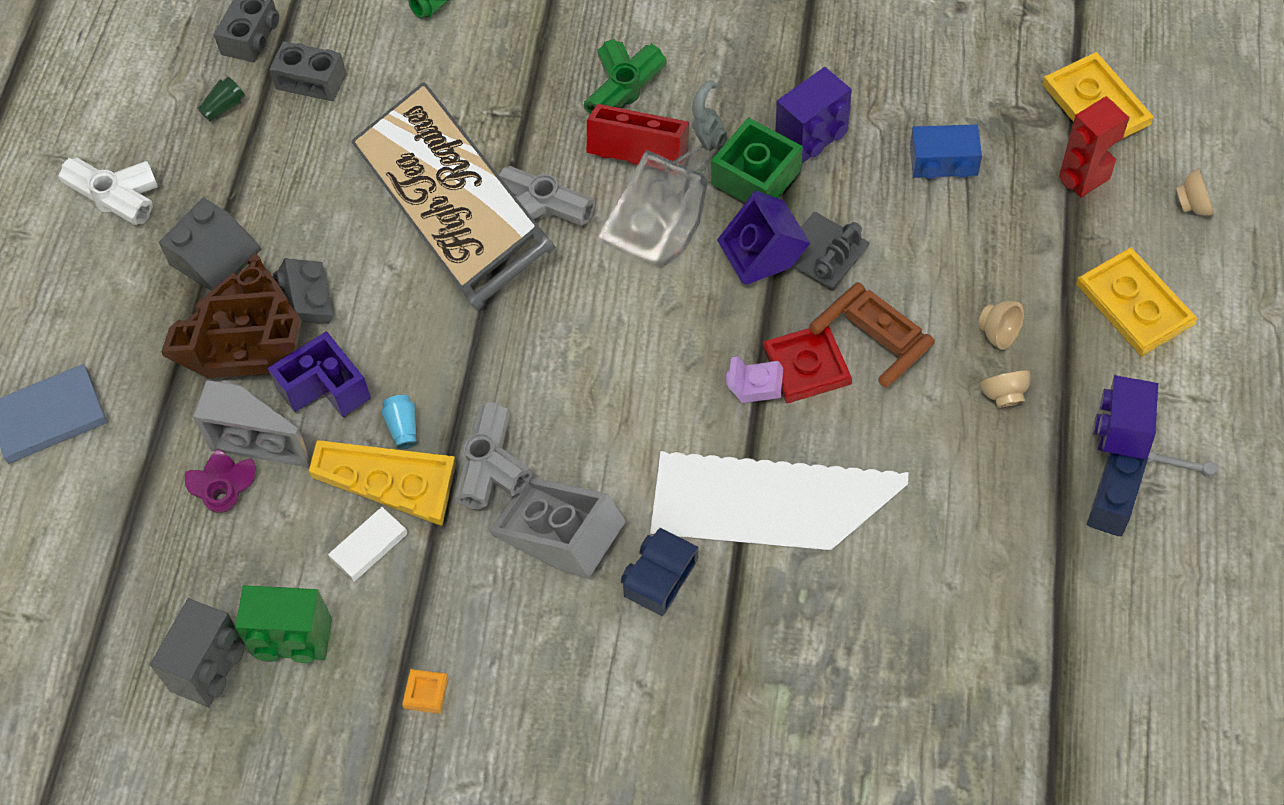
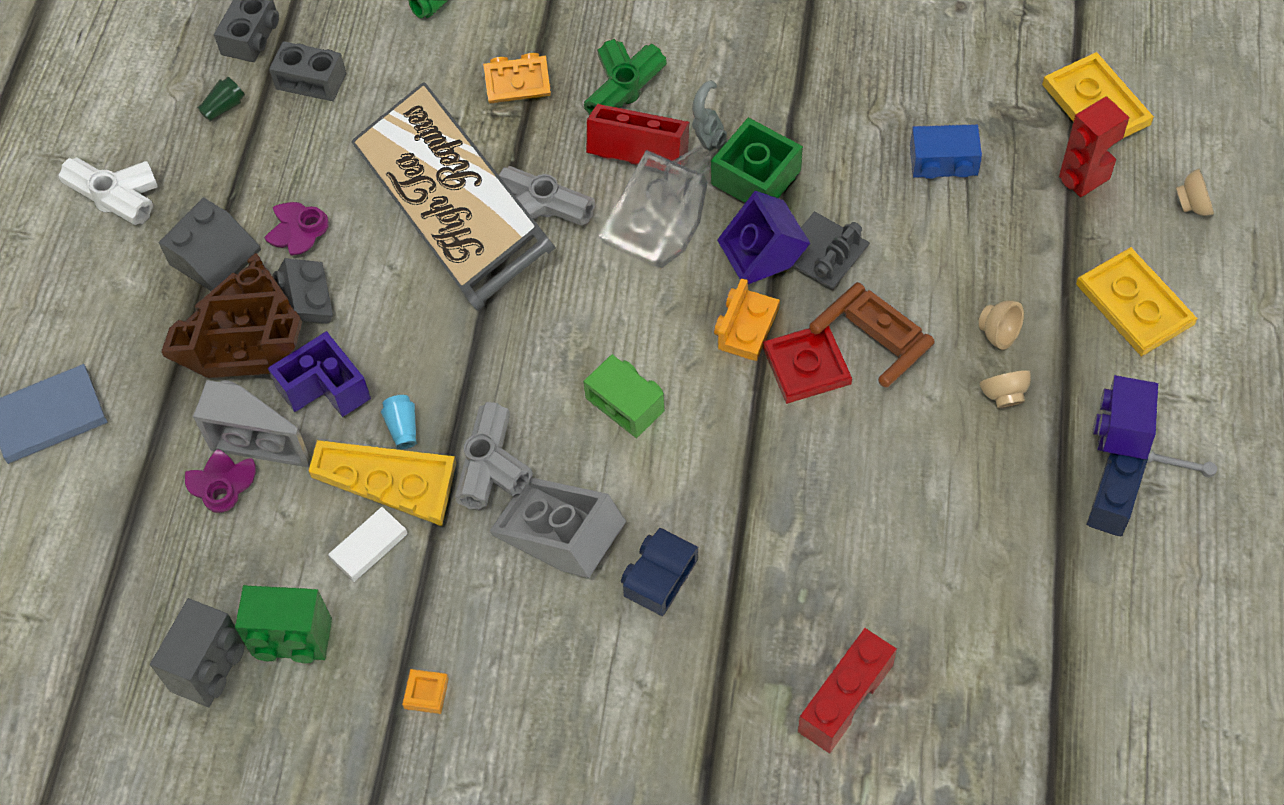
(296, 228): none -> magenta plate
(517, 78): none -> light orange bracket
(624, 395): none -> bright green brick
(745, 322): none -> light orange bracket
(754, 381): lavender bracket -> none
(766, 500): white sticker -> none
(815, 112): dark purple brick -> none
(843, 691): none -> red arch

